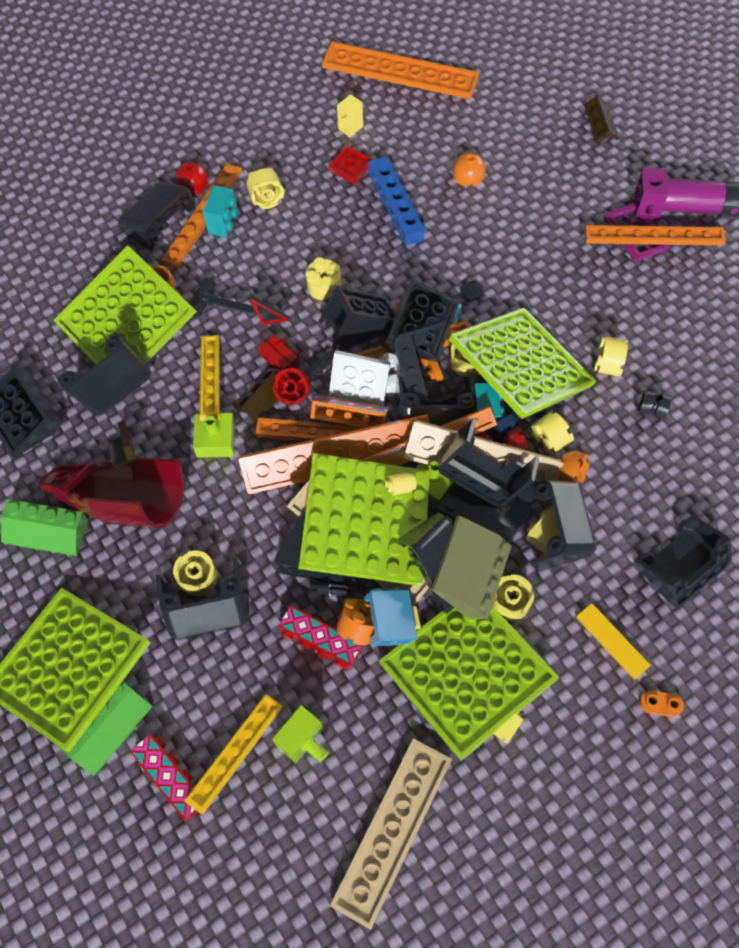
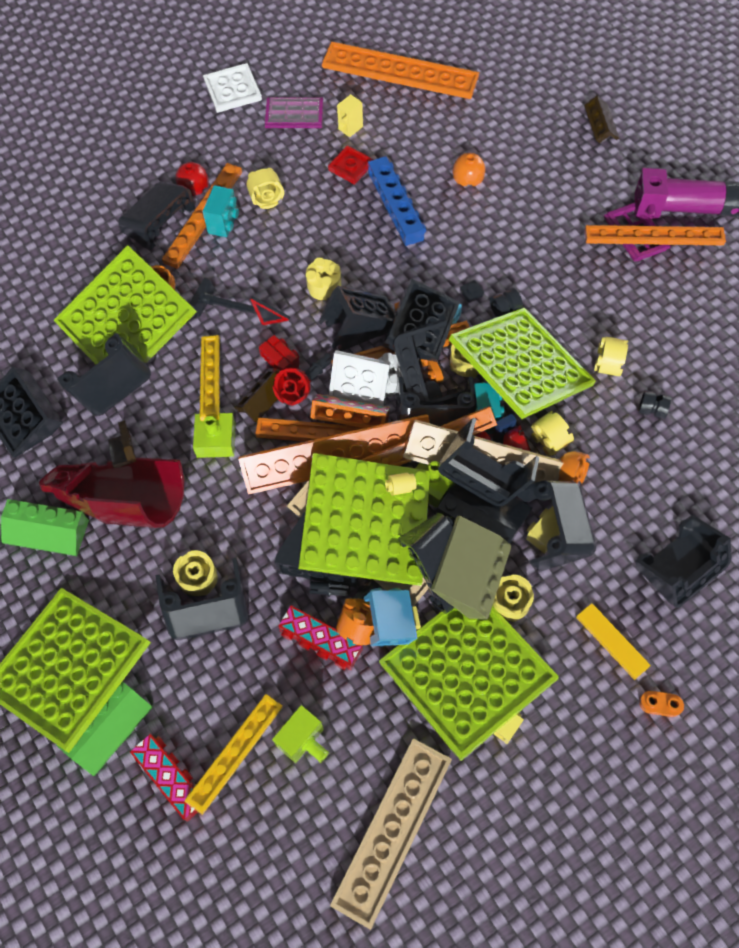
(232, 87): none -> white plate
(294, 112): none -> clear piece
(505, 303): none -> black wheel

